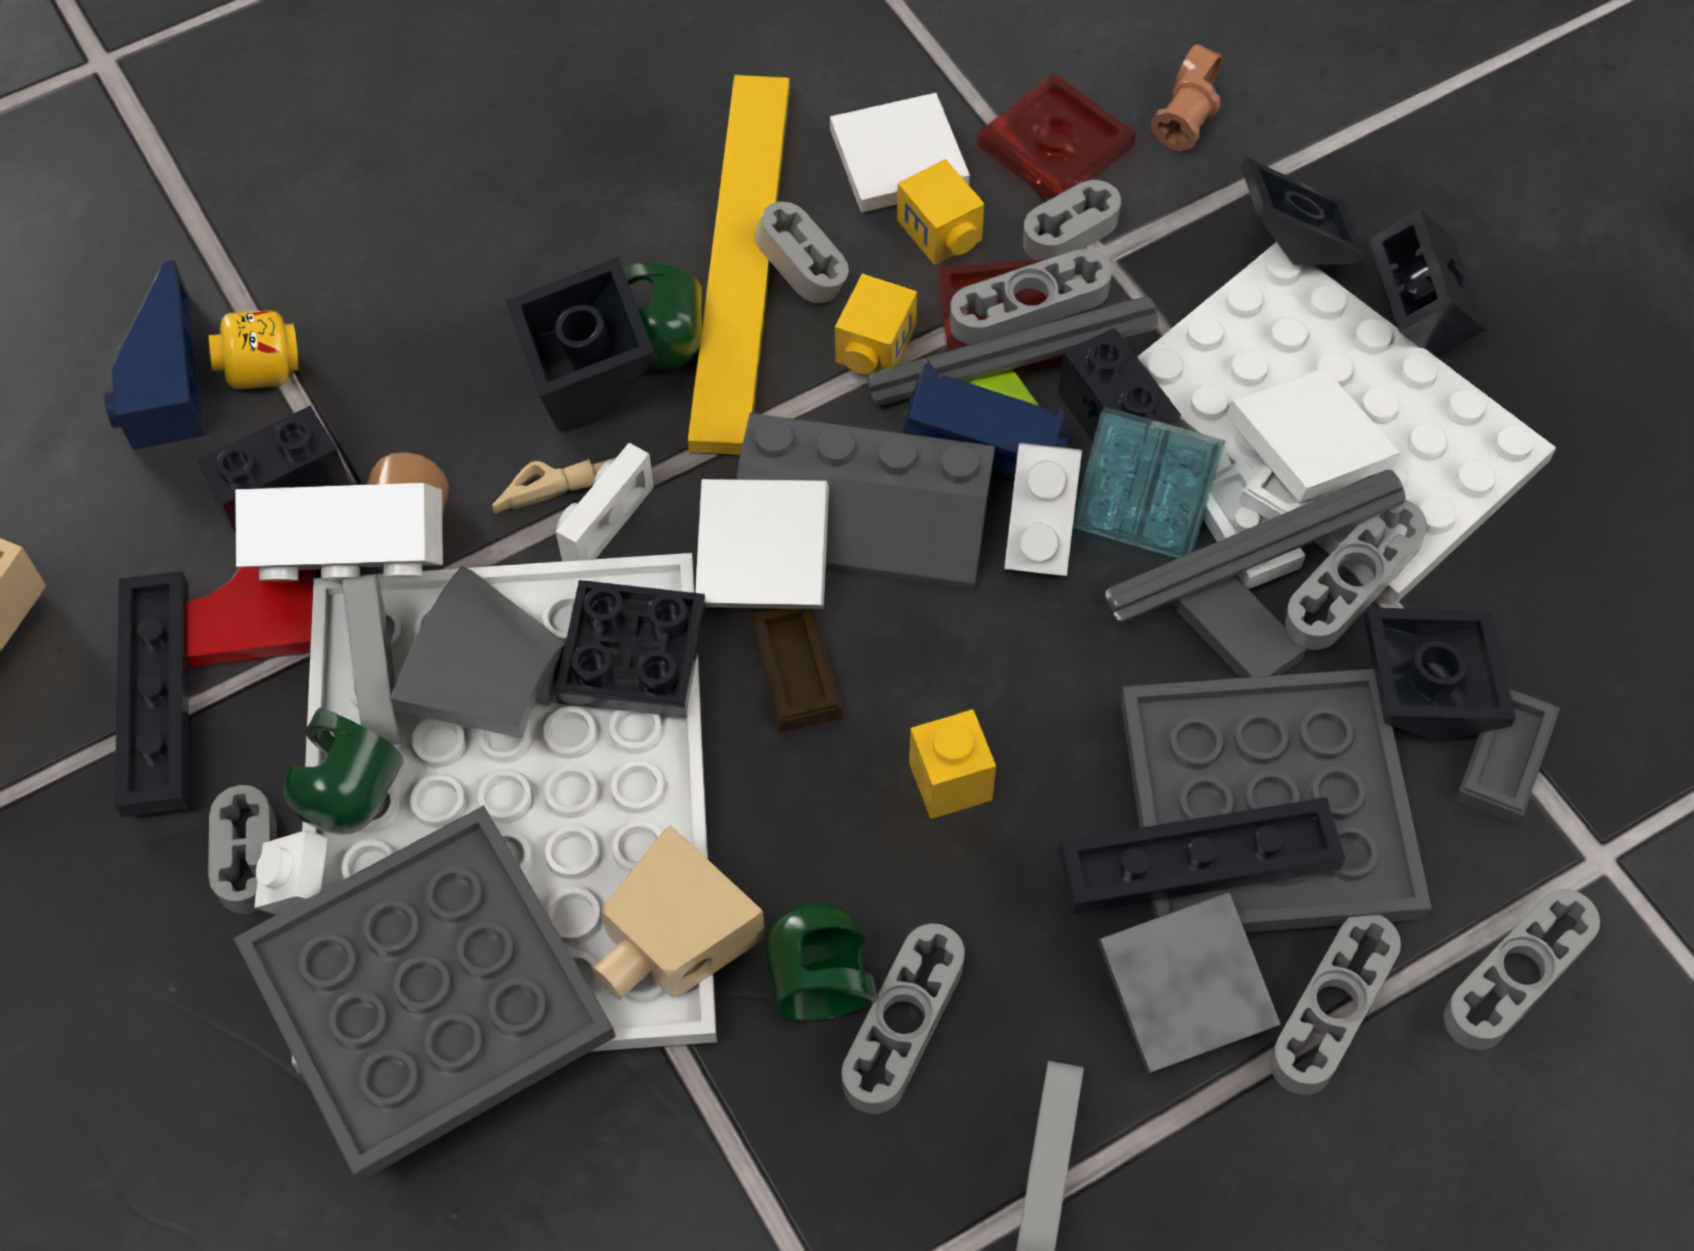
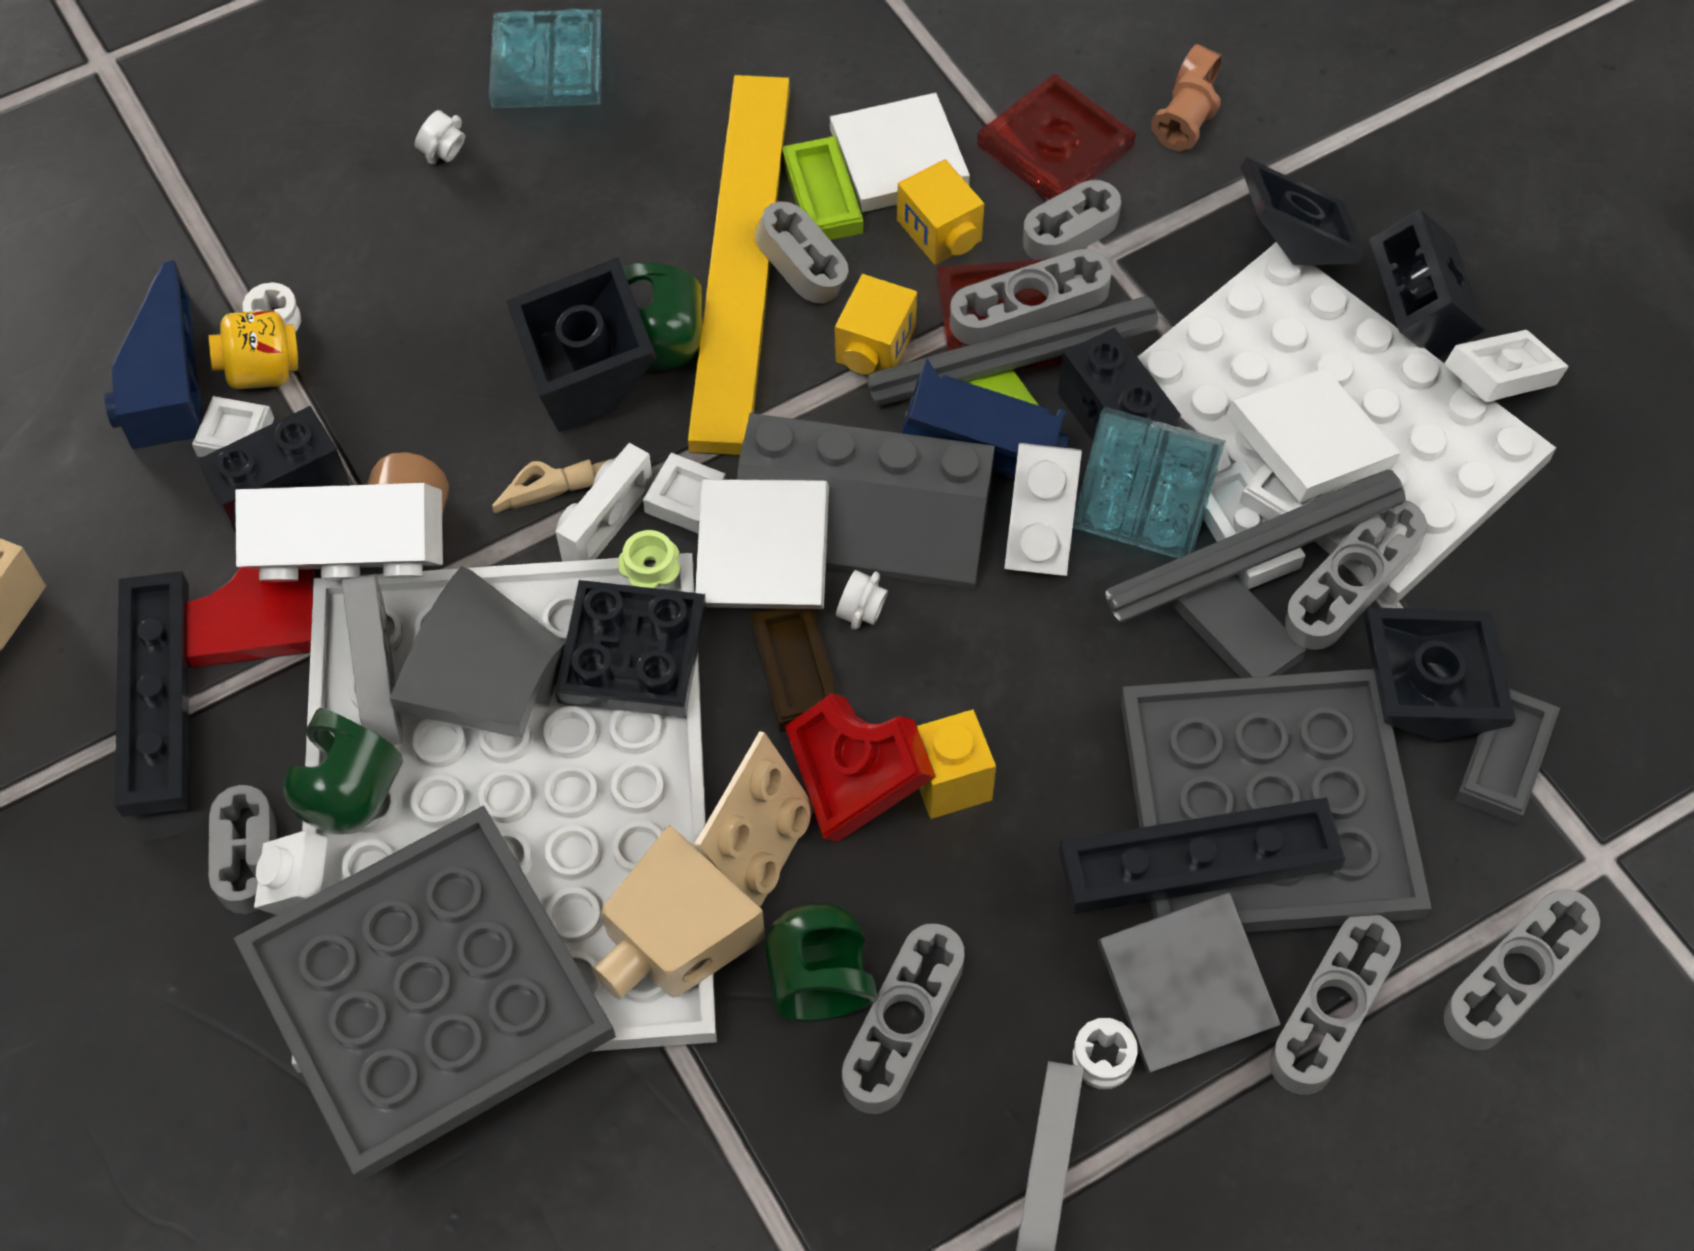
(228, 422): none -> white tile
(272, 296): none -> white bush
(440, 137): none -> white plate
(546, 58): none -> clear light blue tile
(645, 547): none -> yellowish green plate
(677, 491): none -> white plate
(756, 821): none -> tan hinge
(823, 186): none -> lime tile
(855, 766): none -> red tile
(861, 599): none -> white plate
(1106, 1032): none -> white bush
(1505, 365): none -> white plate

